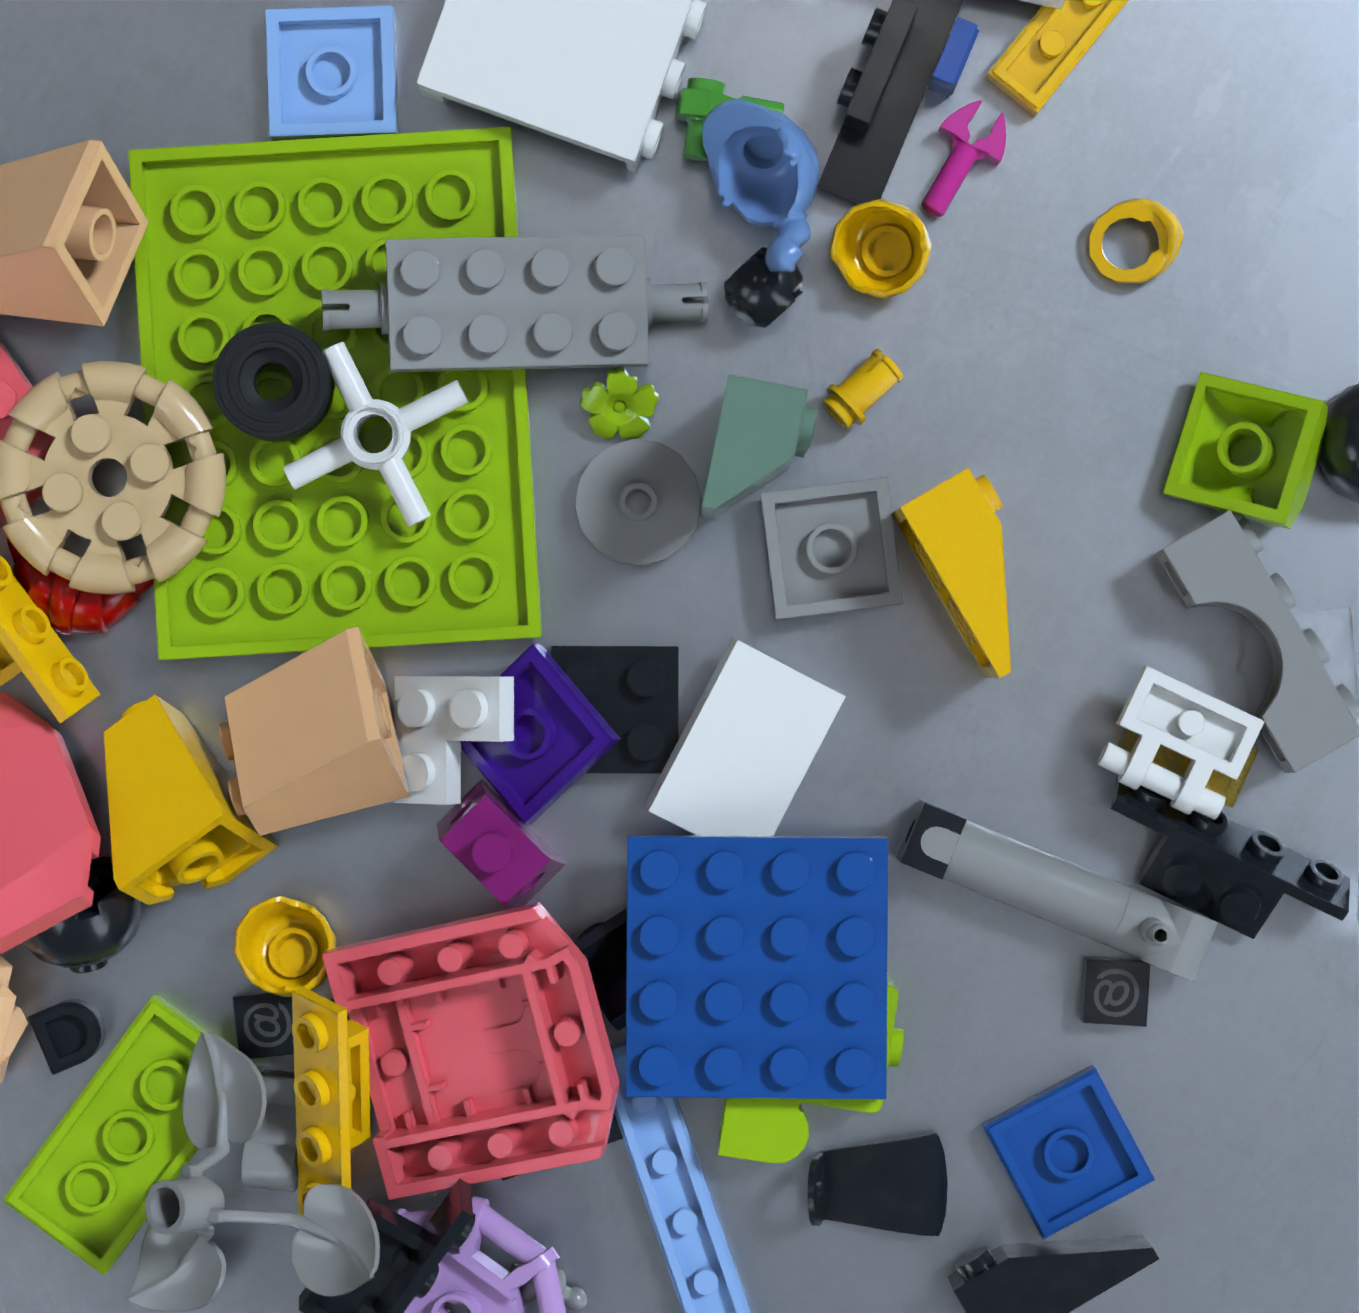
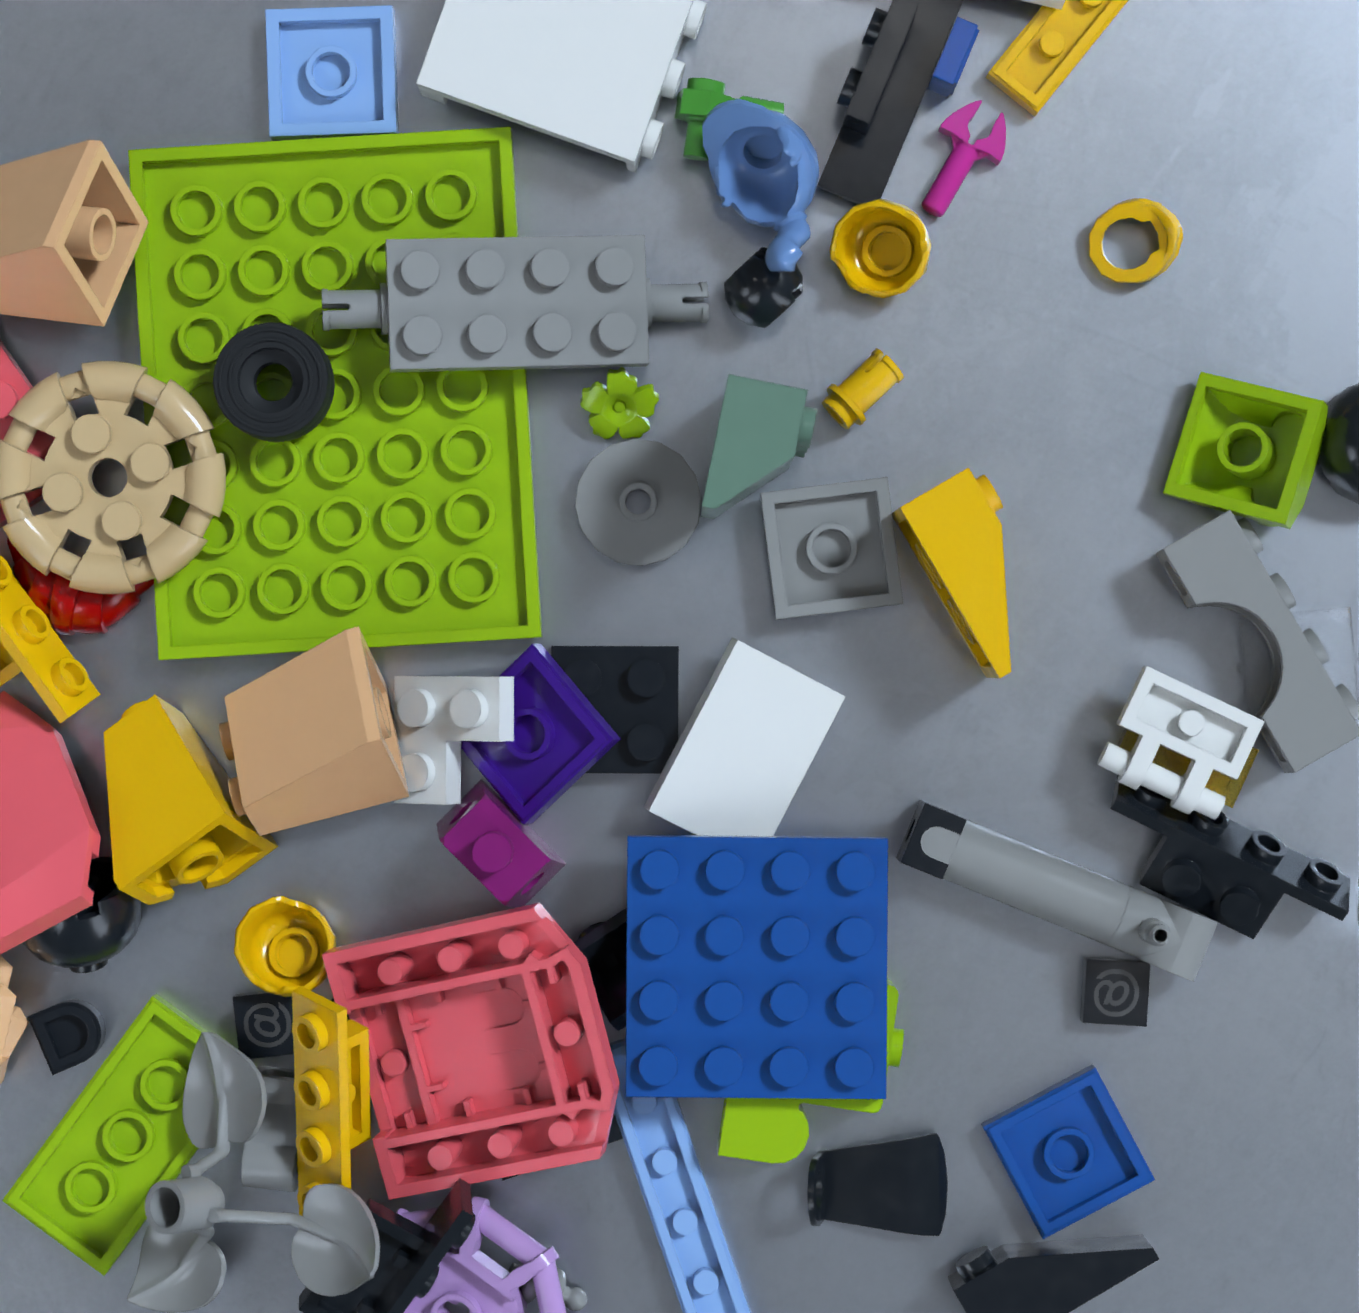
(349, 447): white bar -> none

